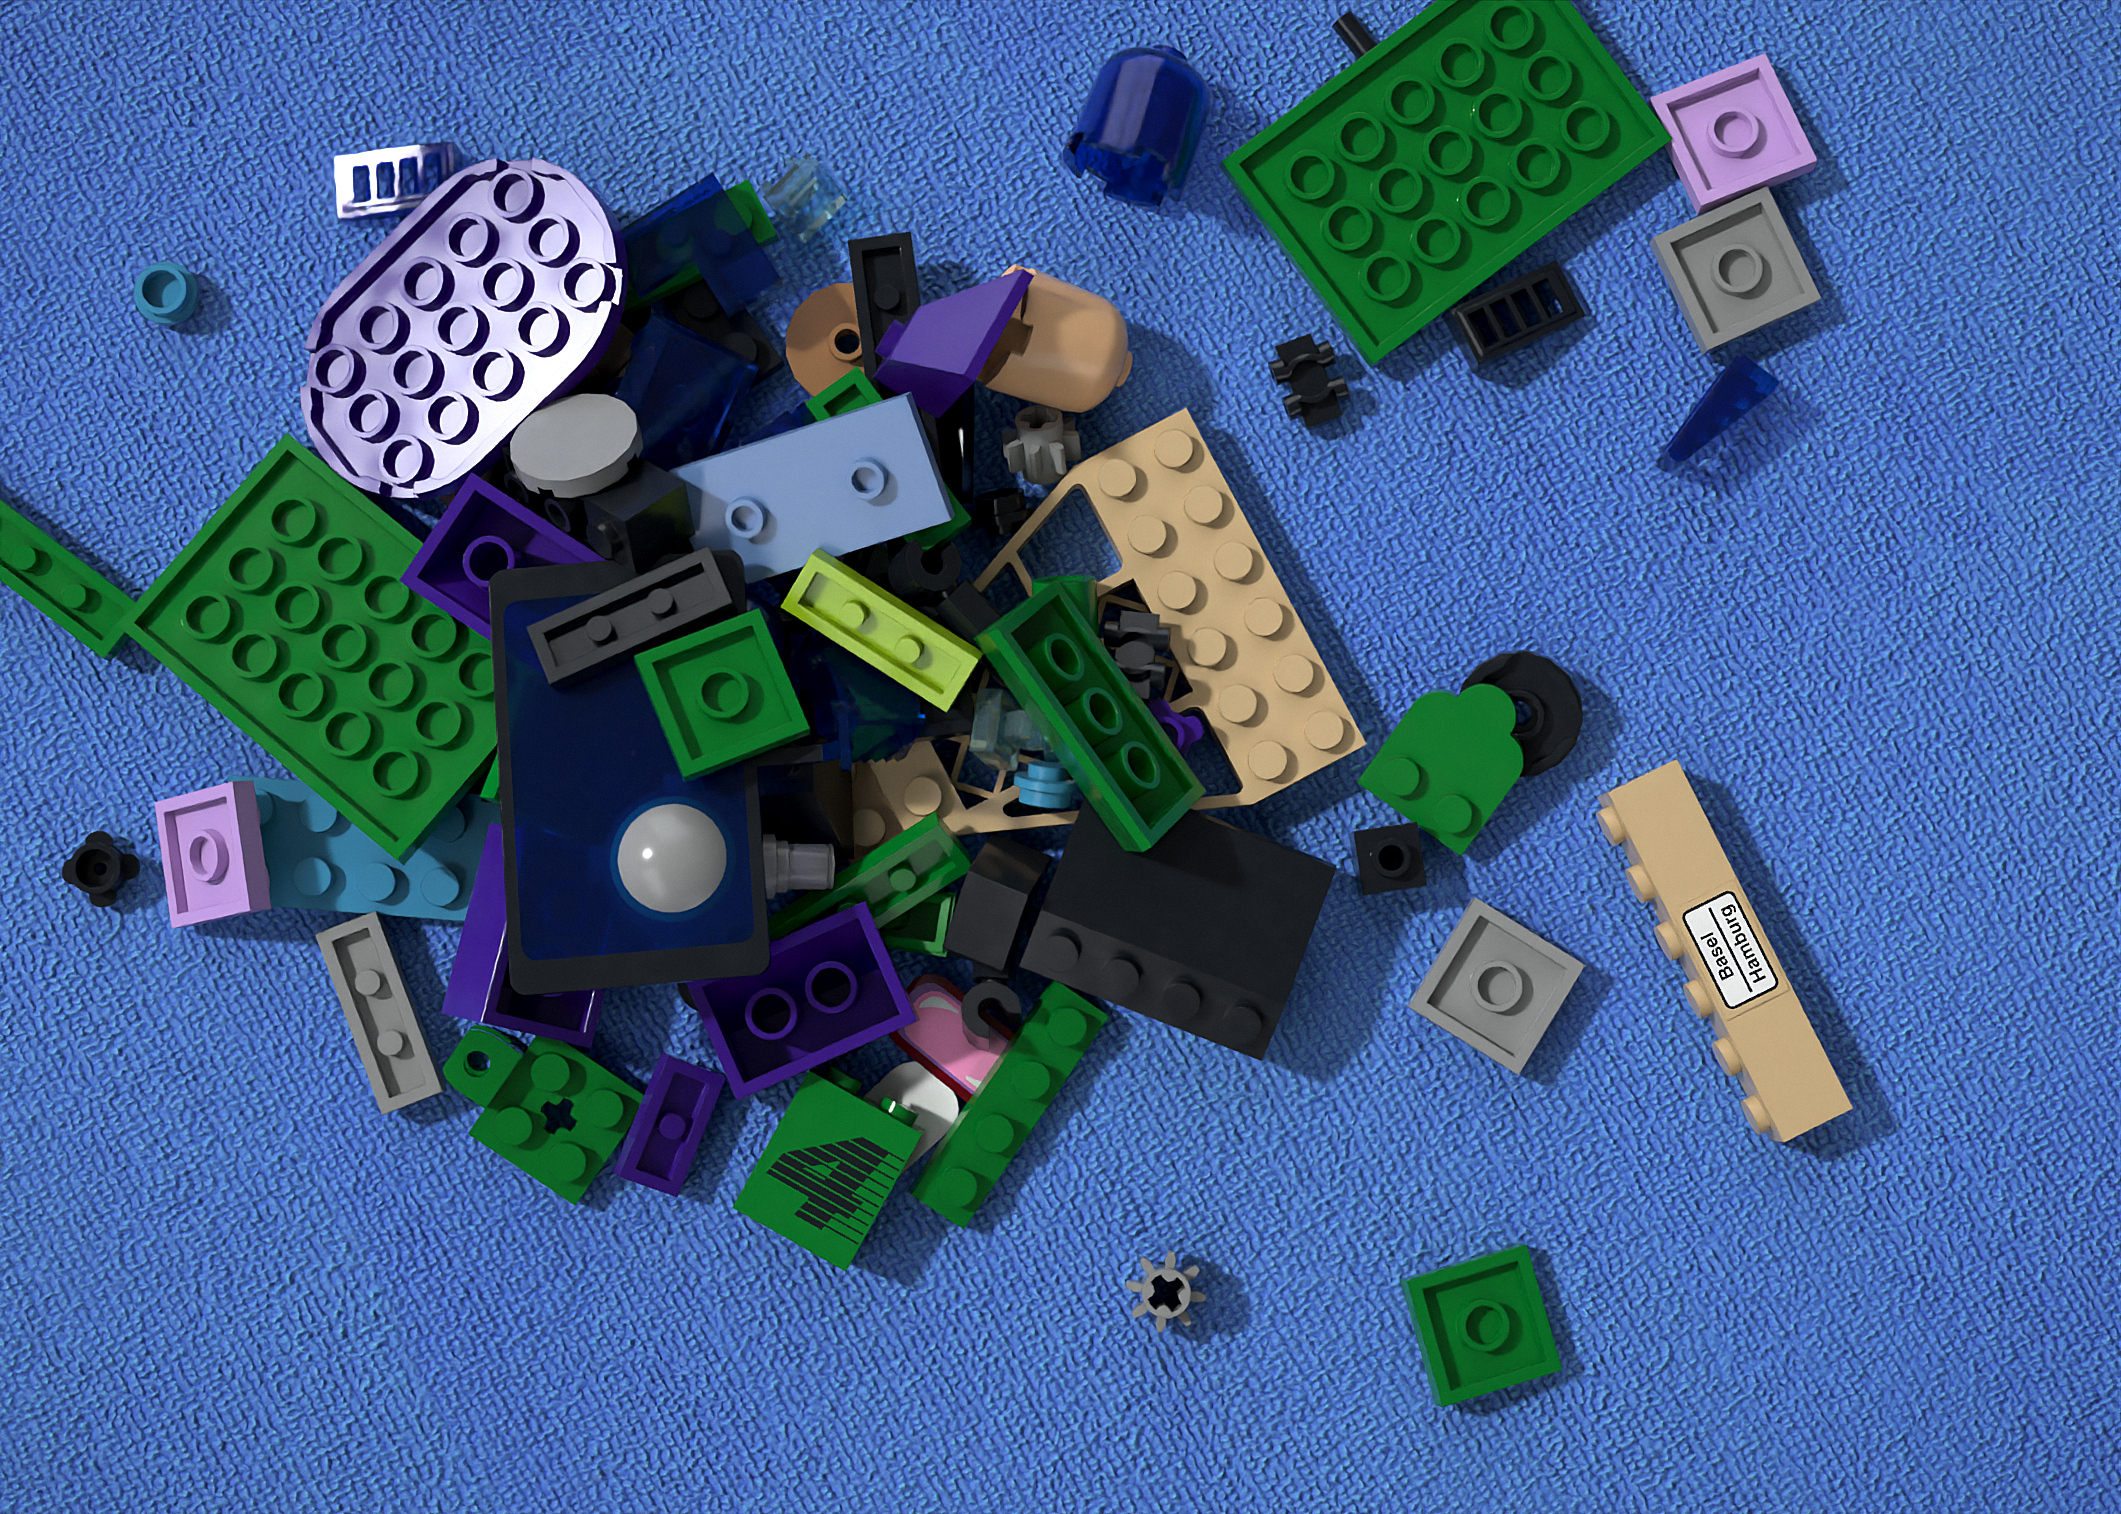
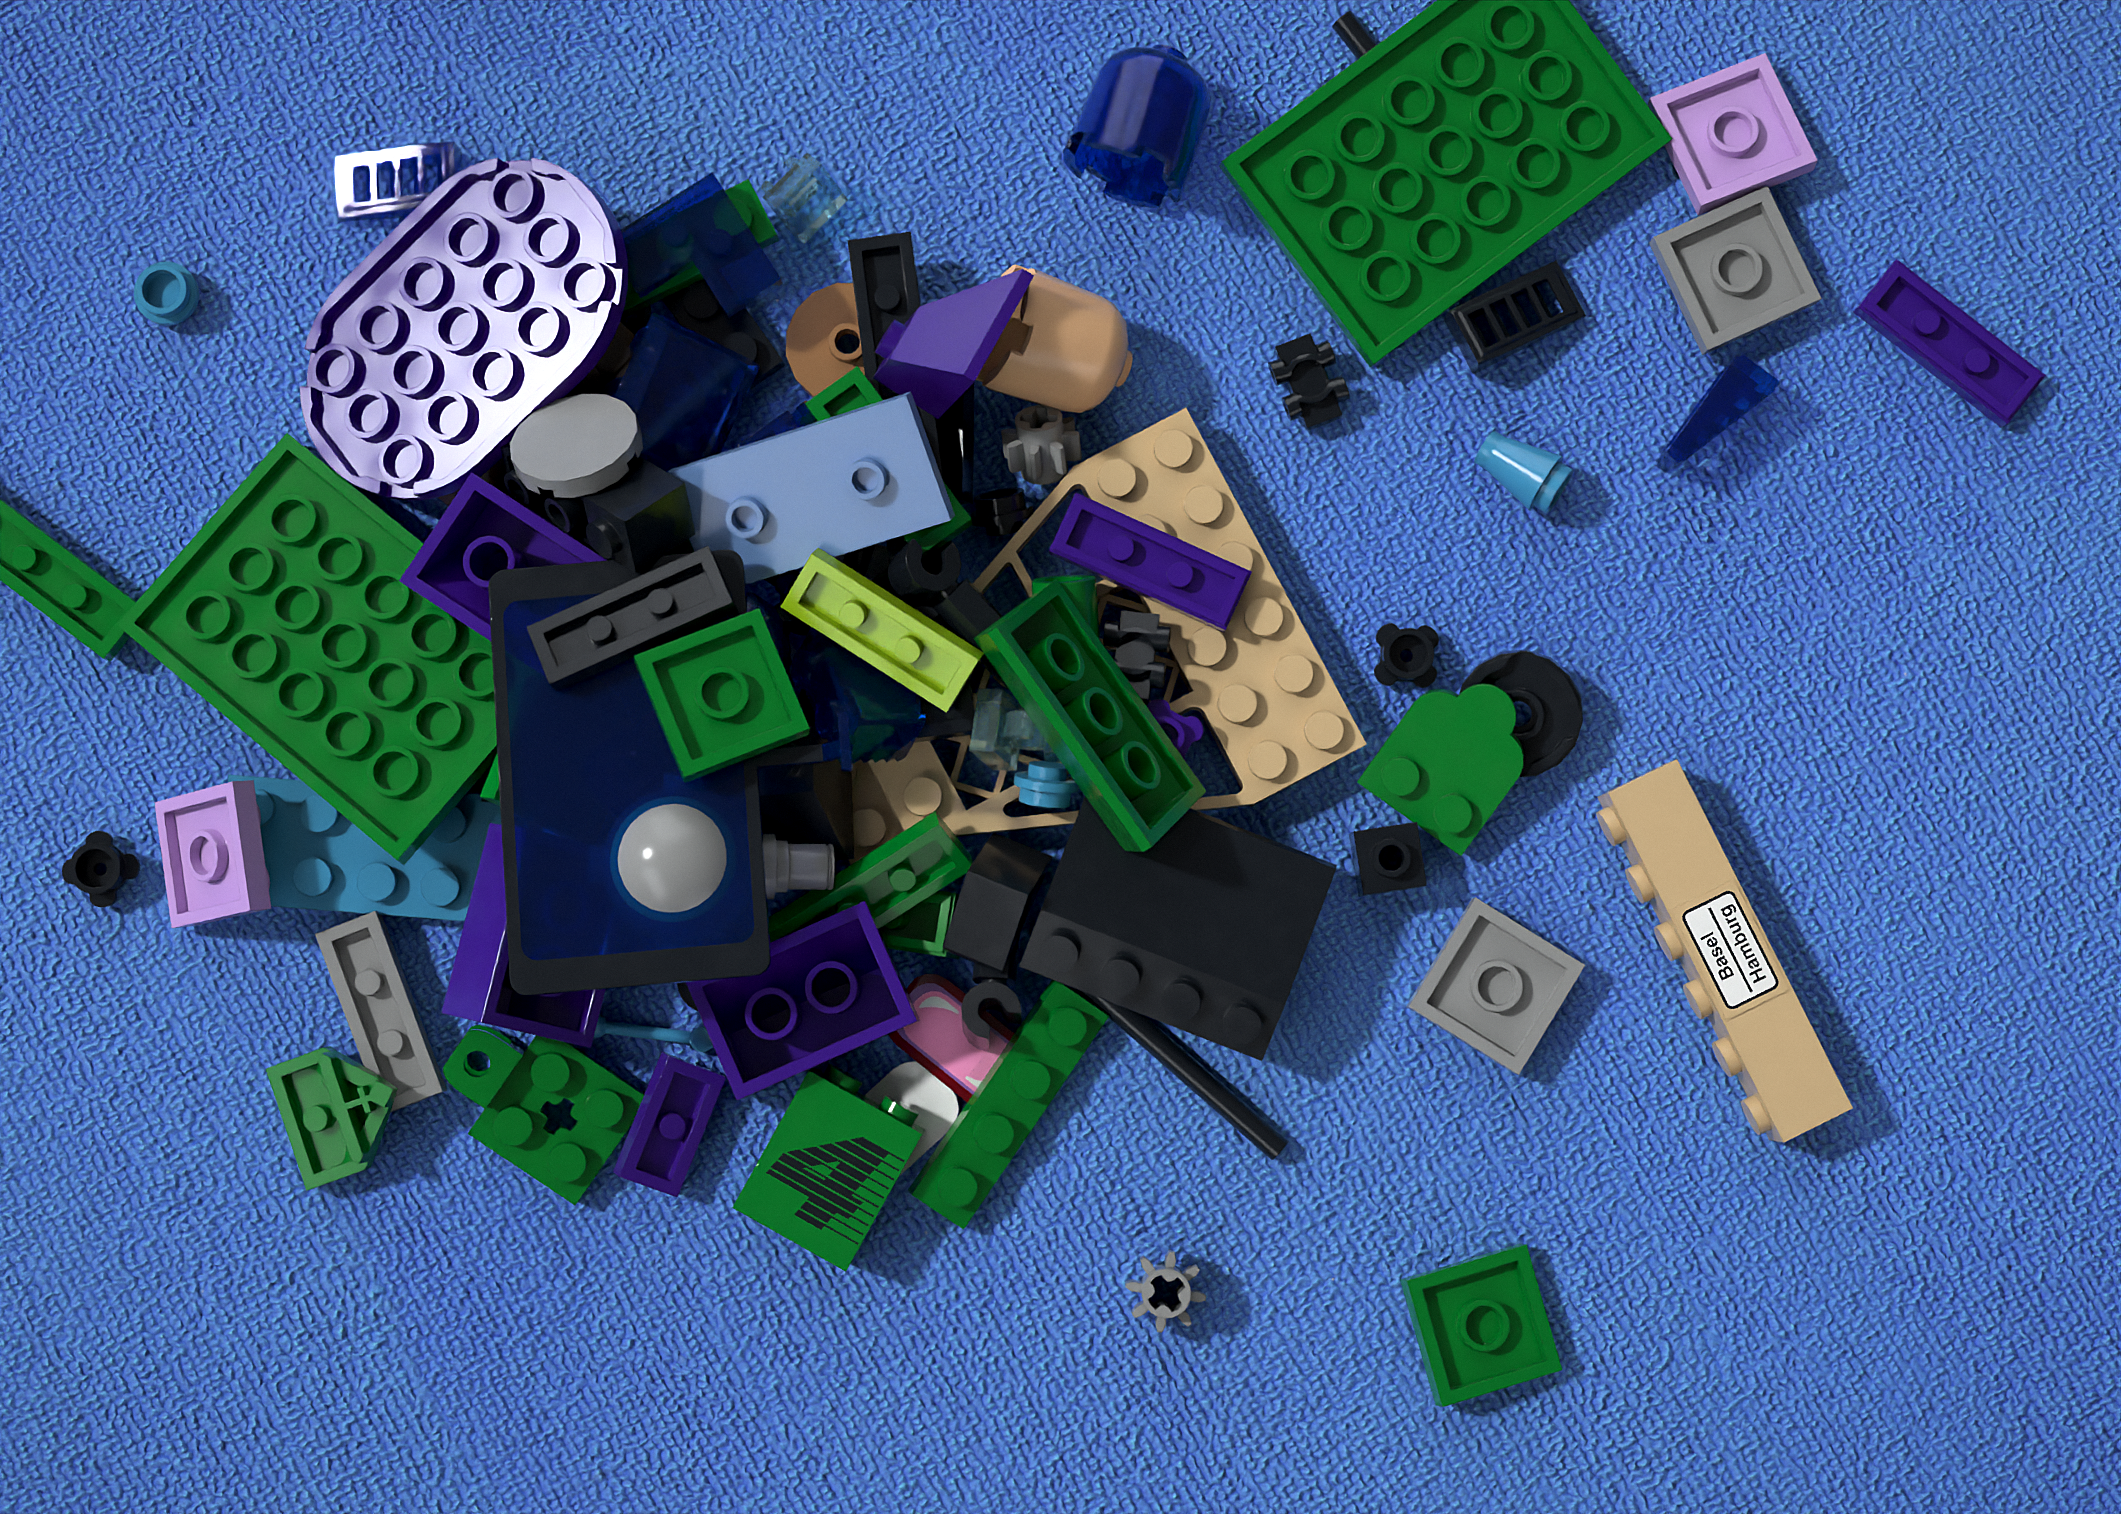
(331, 1113): none -> green slope
(698, 1038): none -> dark azure hinge
(1149, 562): none -> dark purple tile
(1194, 1076): none -> black bar
(1421, 645): none -> black plate
(1525, 471): none -> dark azure cone
(1949, 343): none -> dark purple tile

